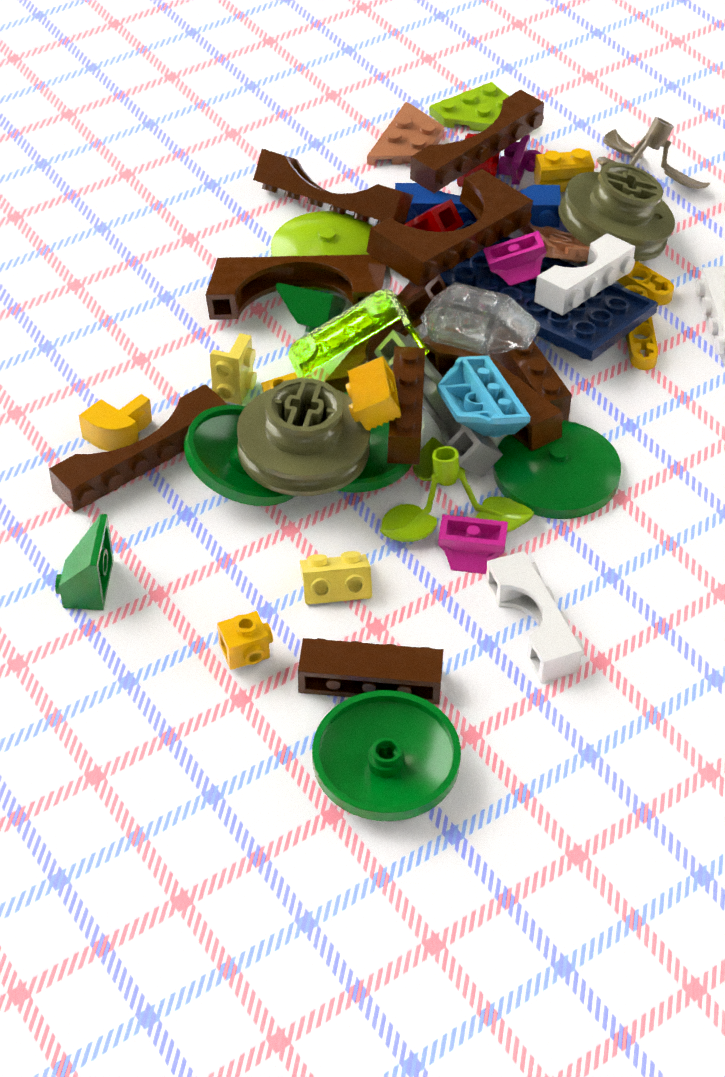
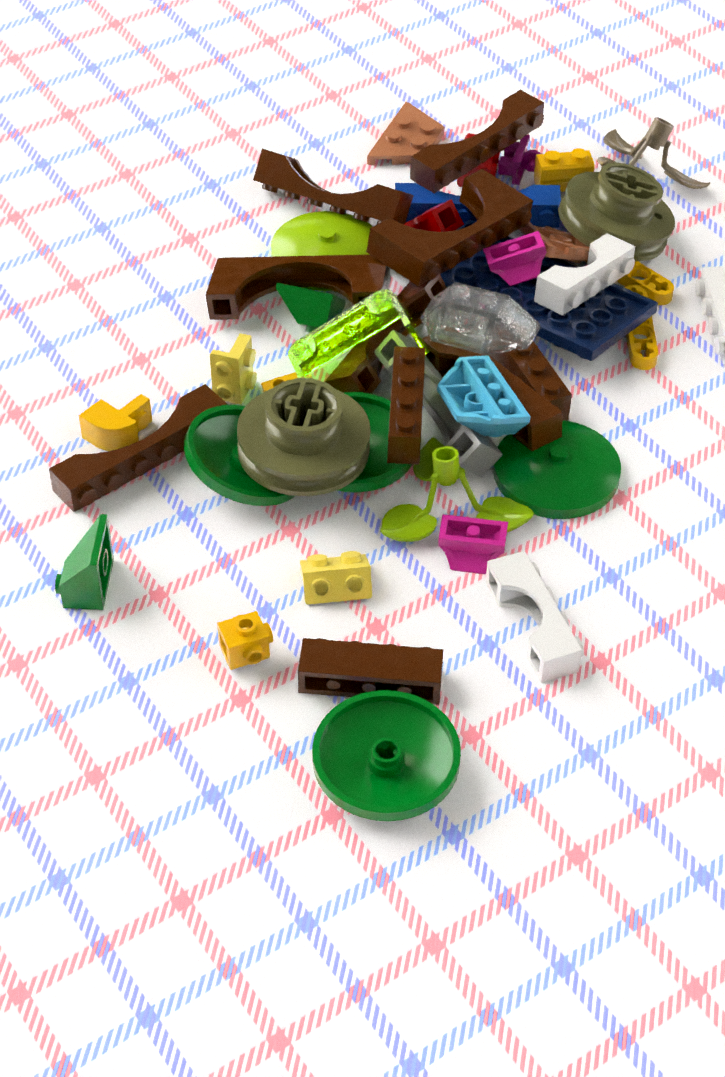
(373, 394): yellow brick -> none
(472, 108): lime plate -> none

